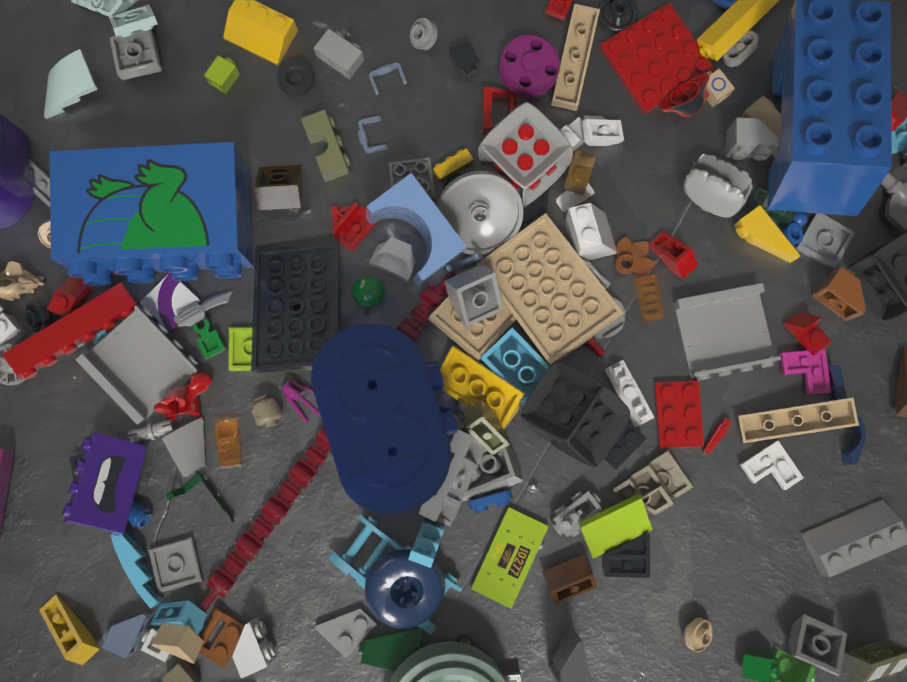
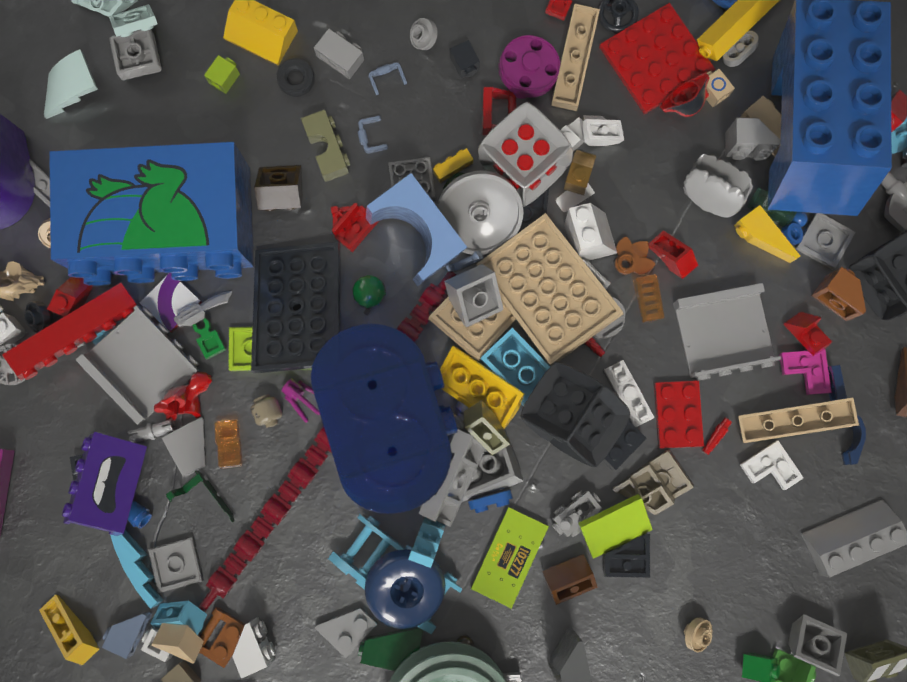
(394, 258): light grey slope -> none

